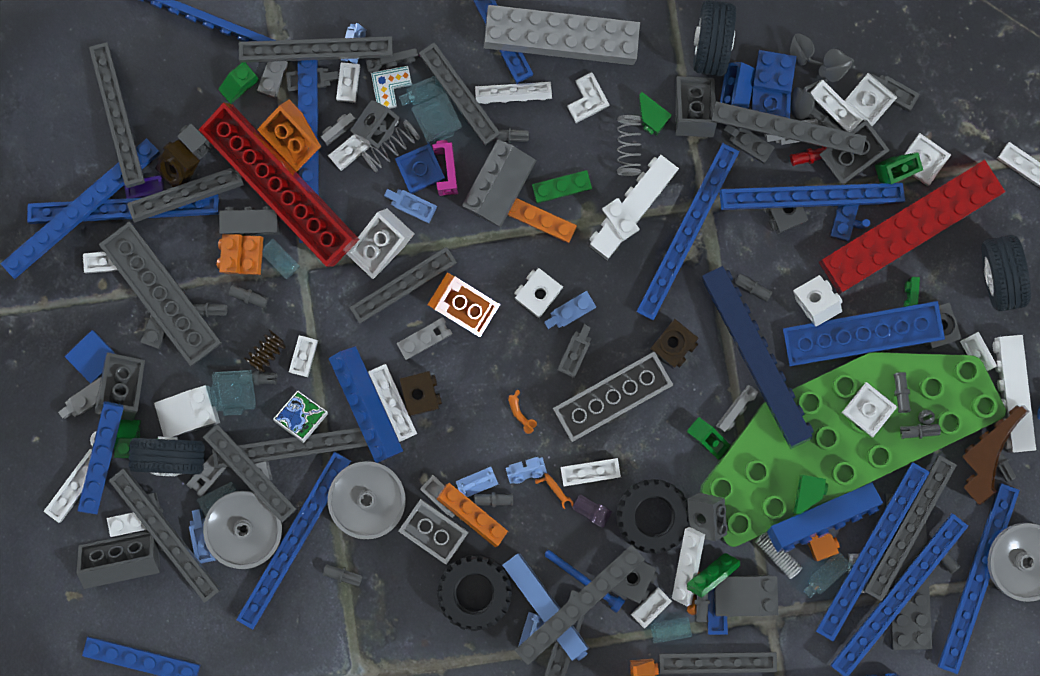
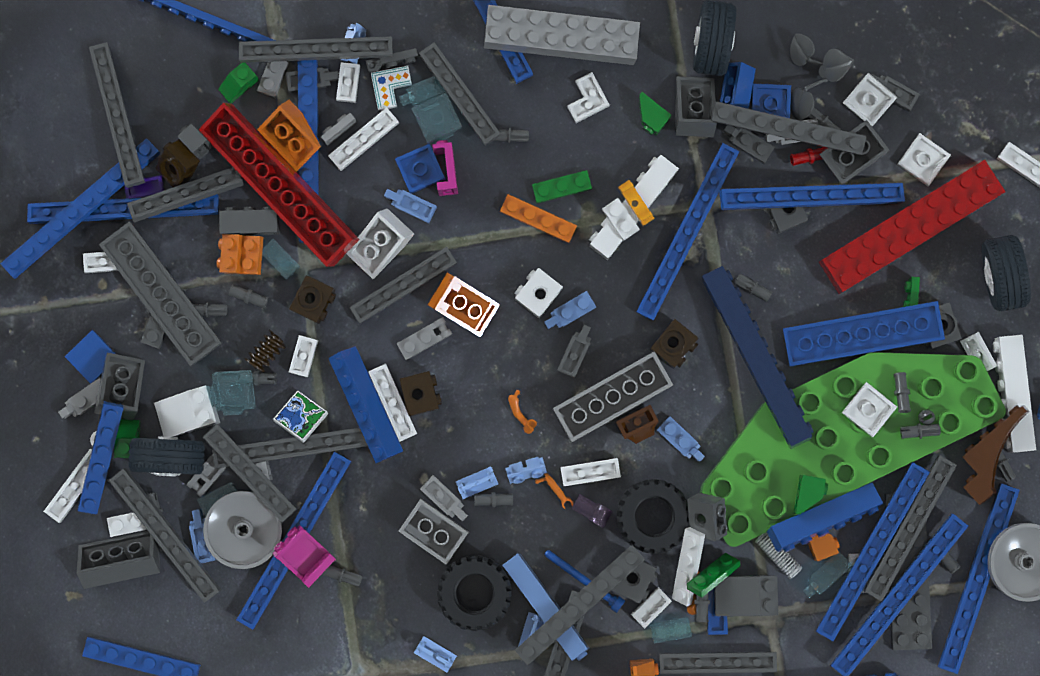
(303, 555): none -> dark pink panel
(323, 297): none -> dark brown brick
(366, 500): light grey dish -> none
(375, 124): dark grey brick -> none
(410, 128): light grey piece -> none
(435, 654): none -> light blue hinge
(472, 515): orange plate -> none
(499, 183): dark grey slope -> none
(513, 92): white plate -> none
(628, 171): light grey piece -> none
(638, 425): none -> reddish brown slope
(641, 210): none -> light orange piece
(680, 439): none -> medium blue hinge
(708, 438): green slope -> none
(737, 408): light grey hinge -> none
(774, 72): blue plate -> none
(821, 291): white brick -> none
(835, 106): white plate -> none
(845, 221): blue plate -> none
(898, 168): green slope -> none

